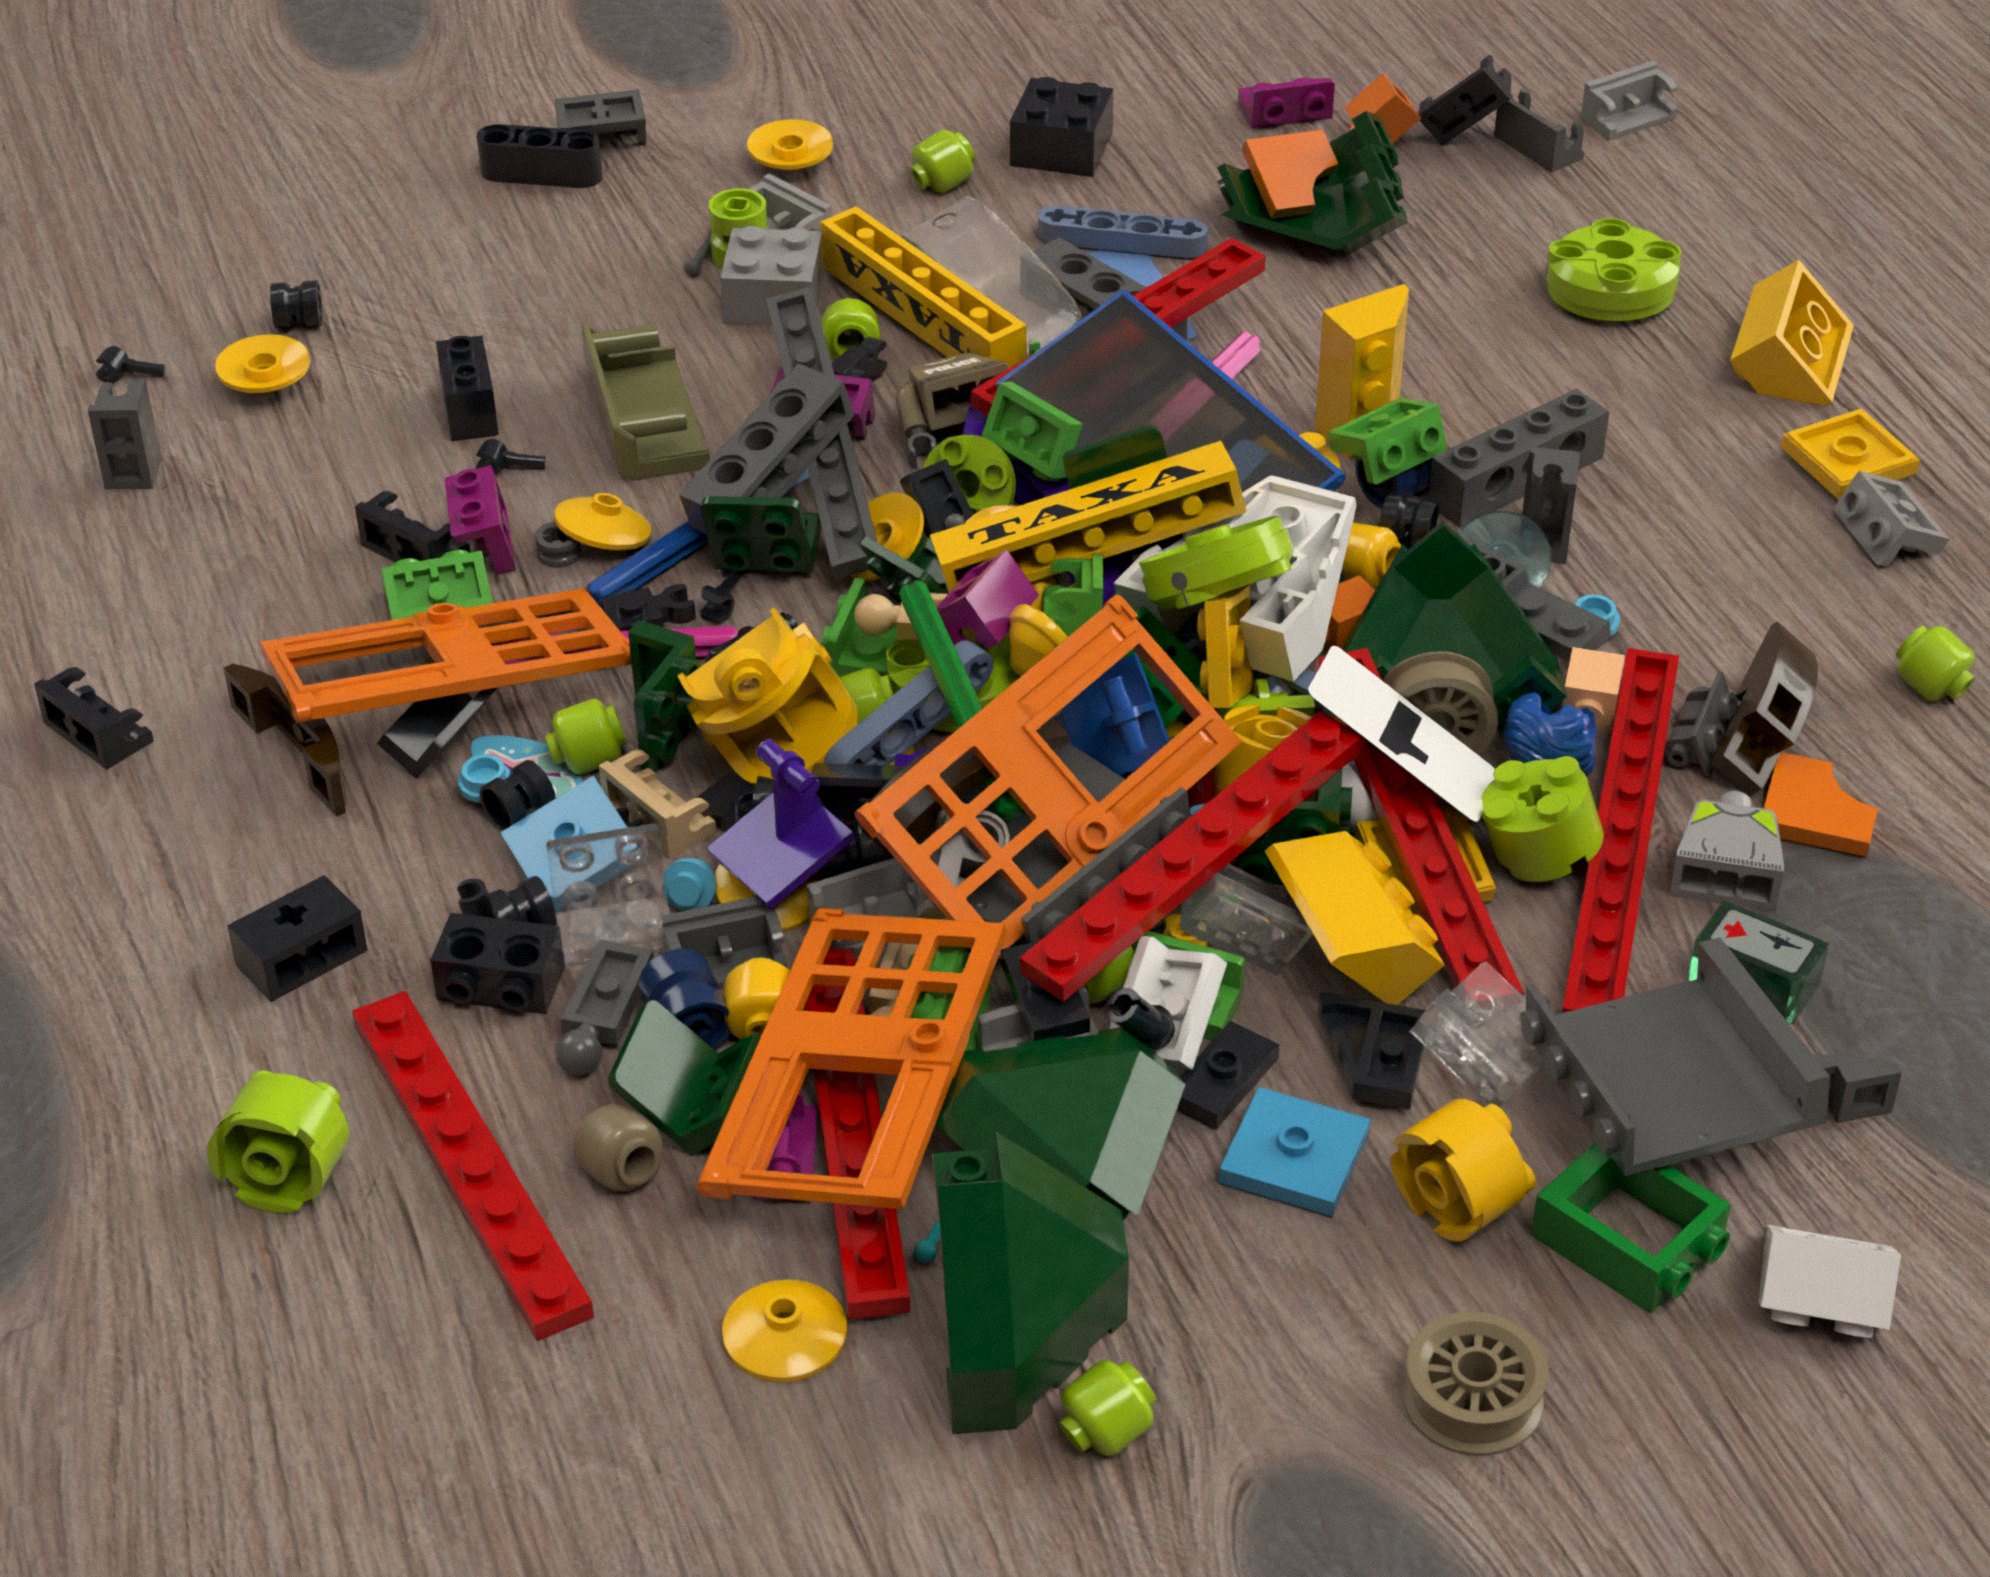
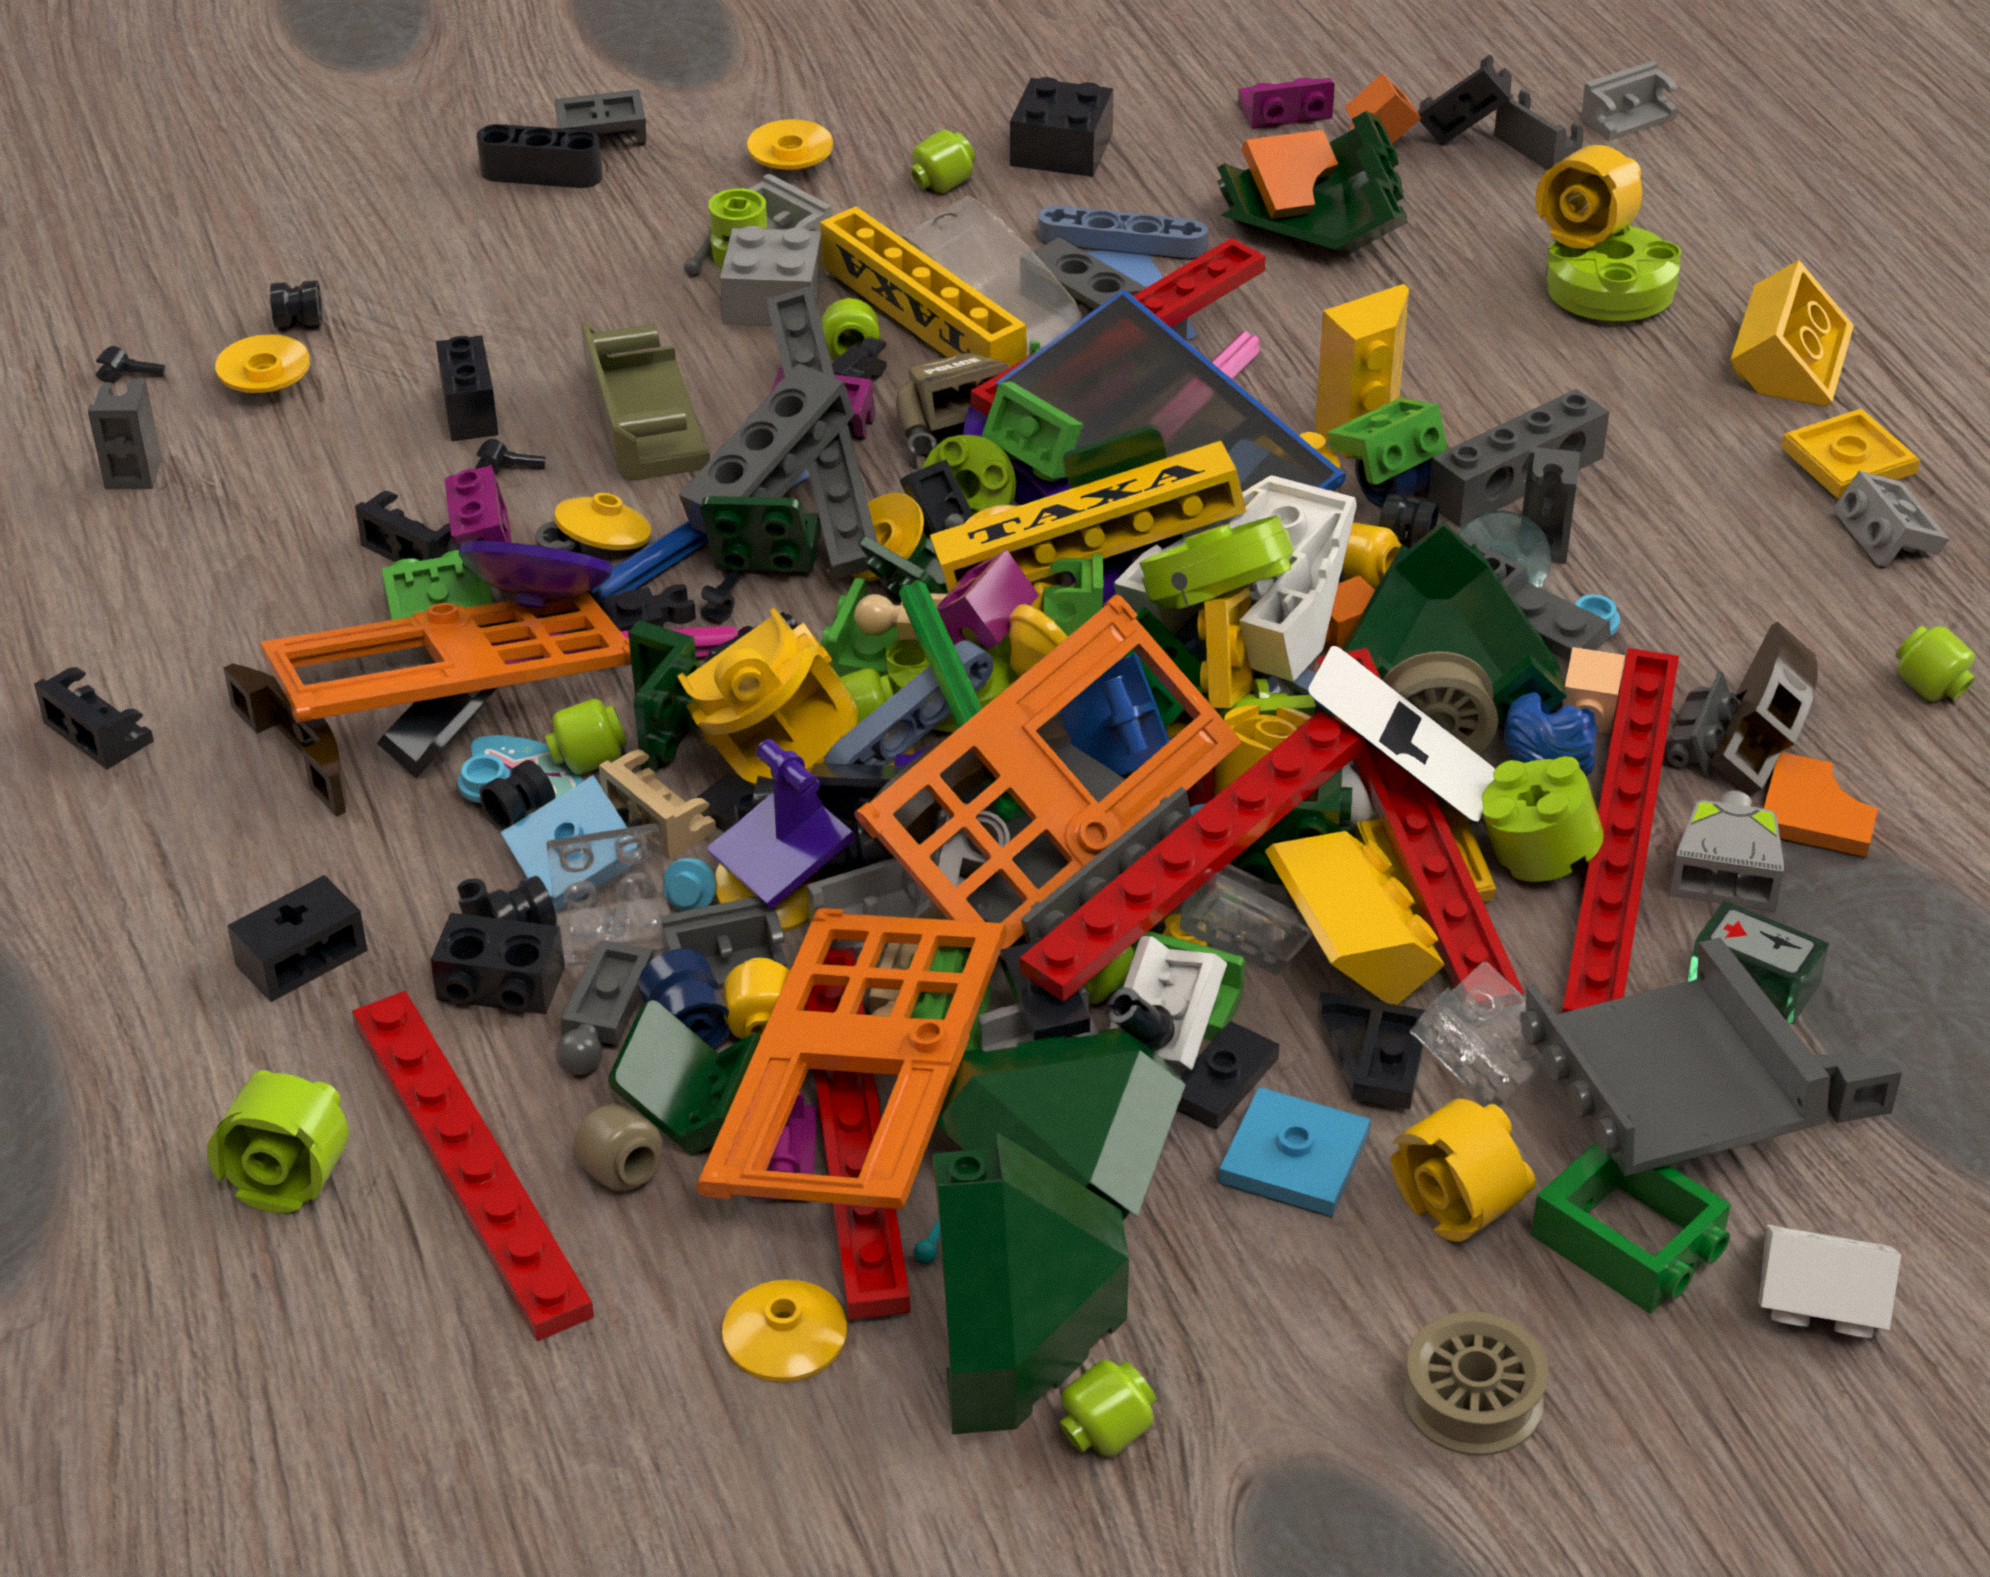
(534, 571): none -> dark purple dish
(1589, 196): none -> yellow brick

